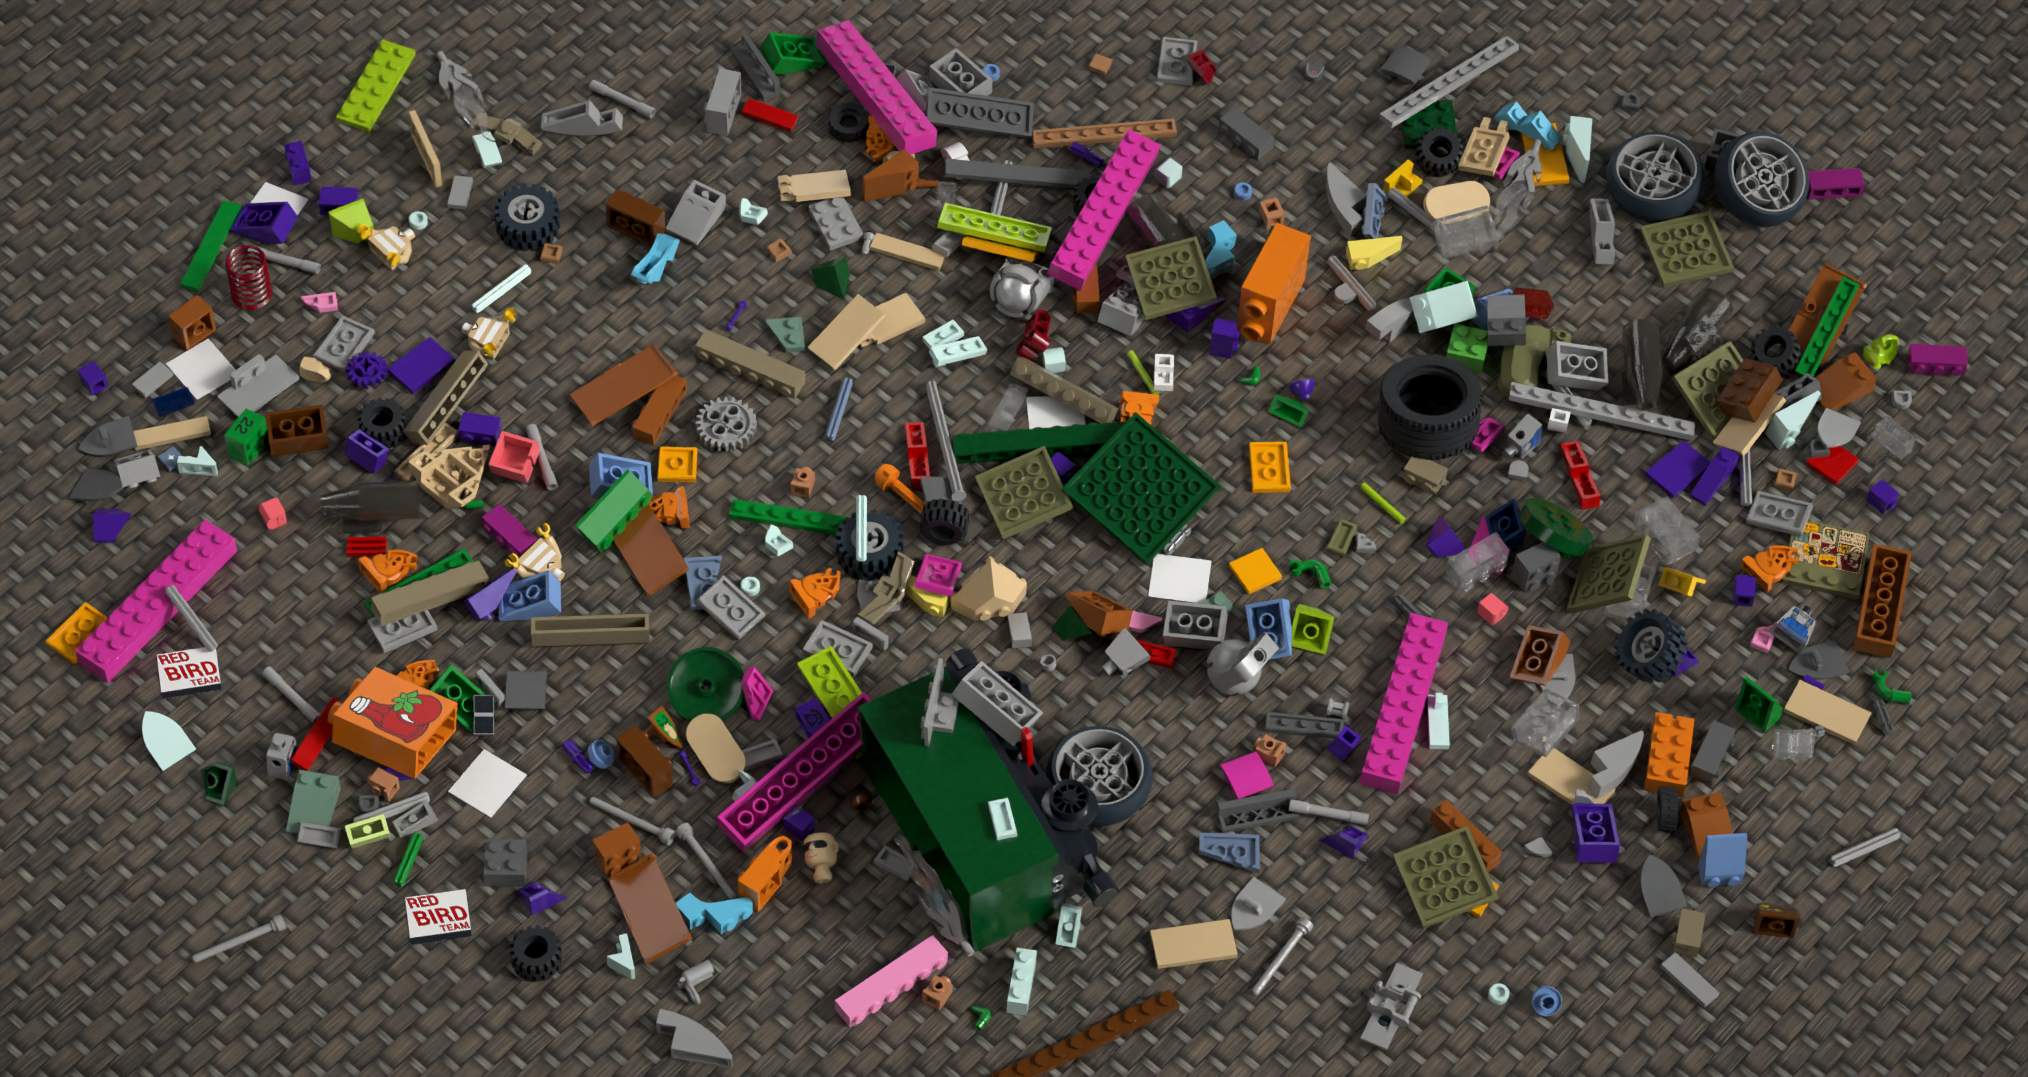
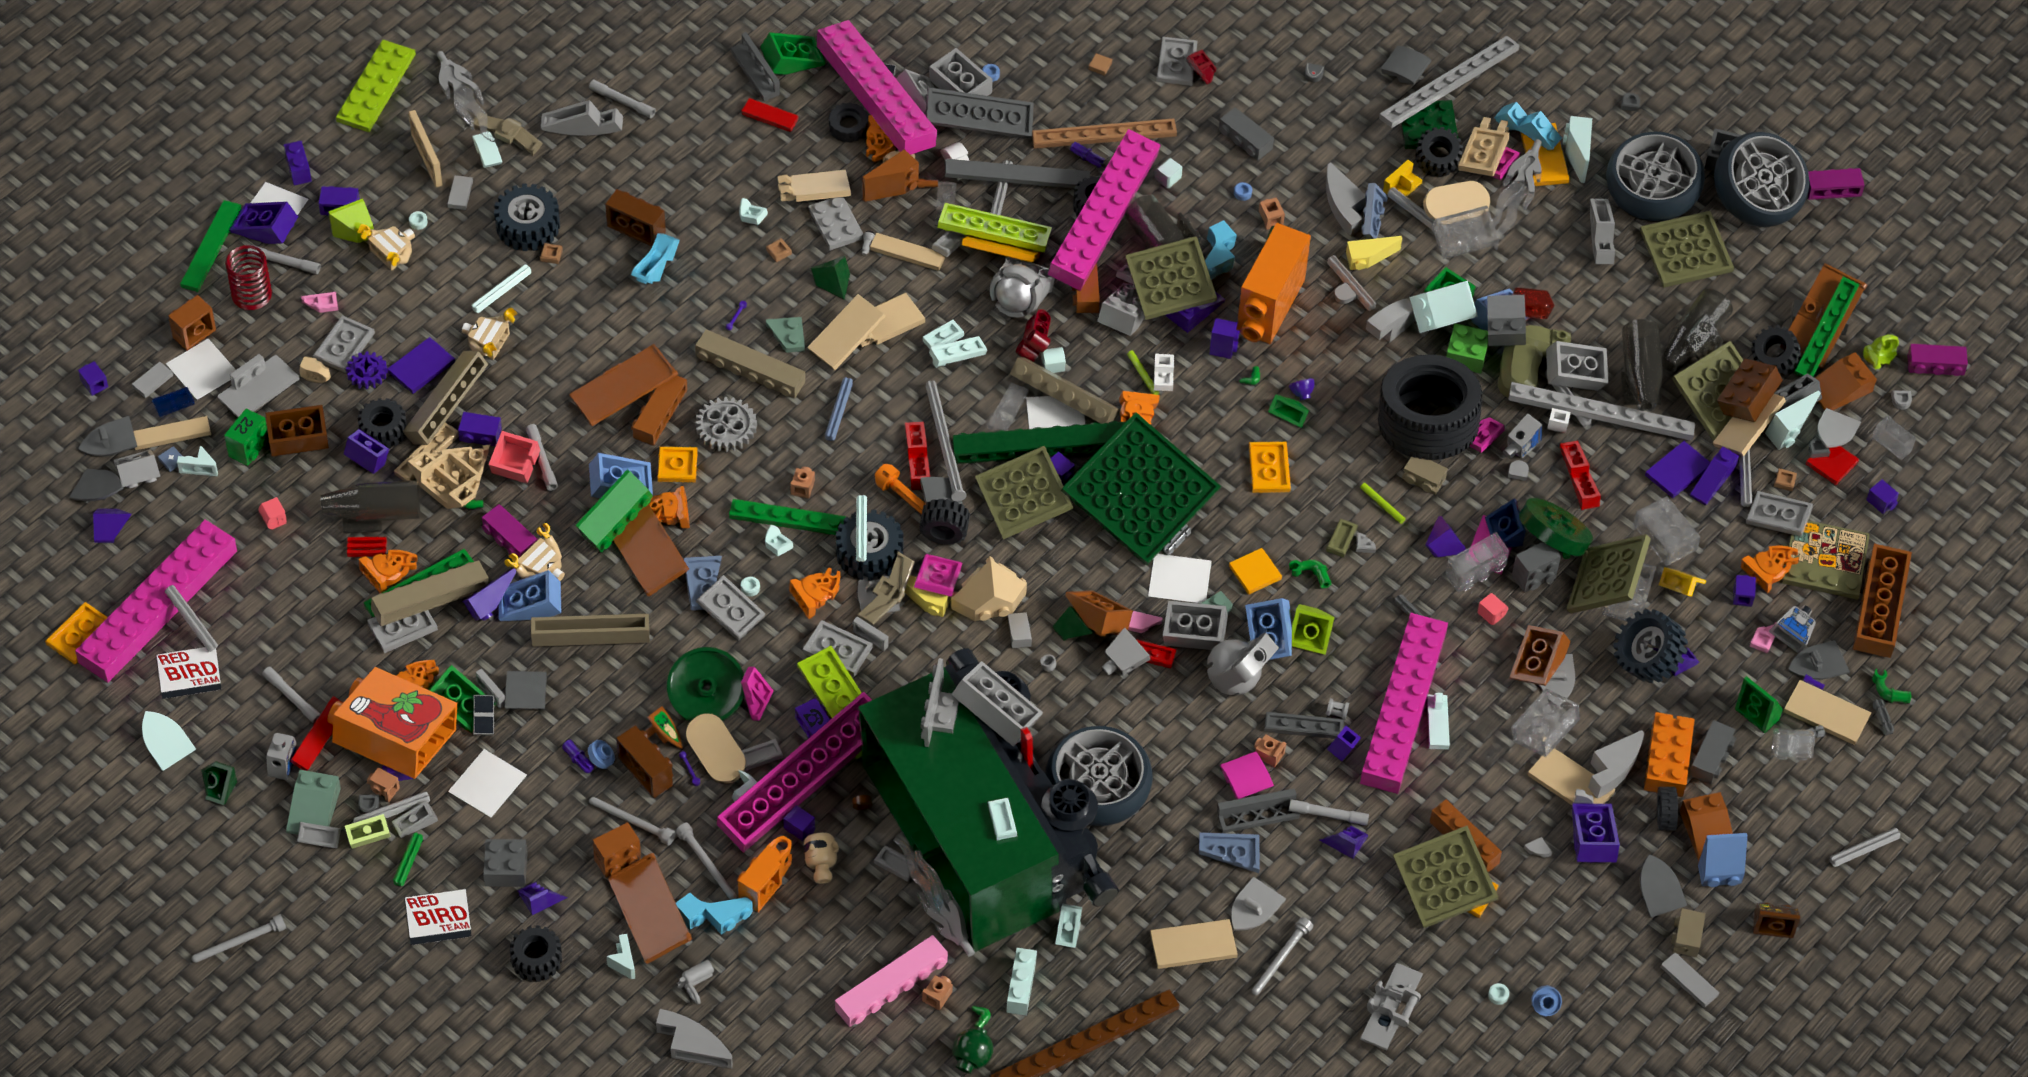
(696, 212): light grey slope -> none
(722, 101): light grey brick -> none
(972, 1049): none -> dark green brick

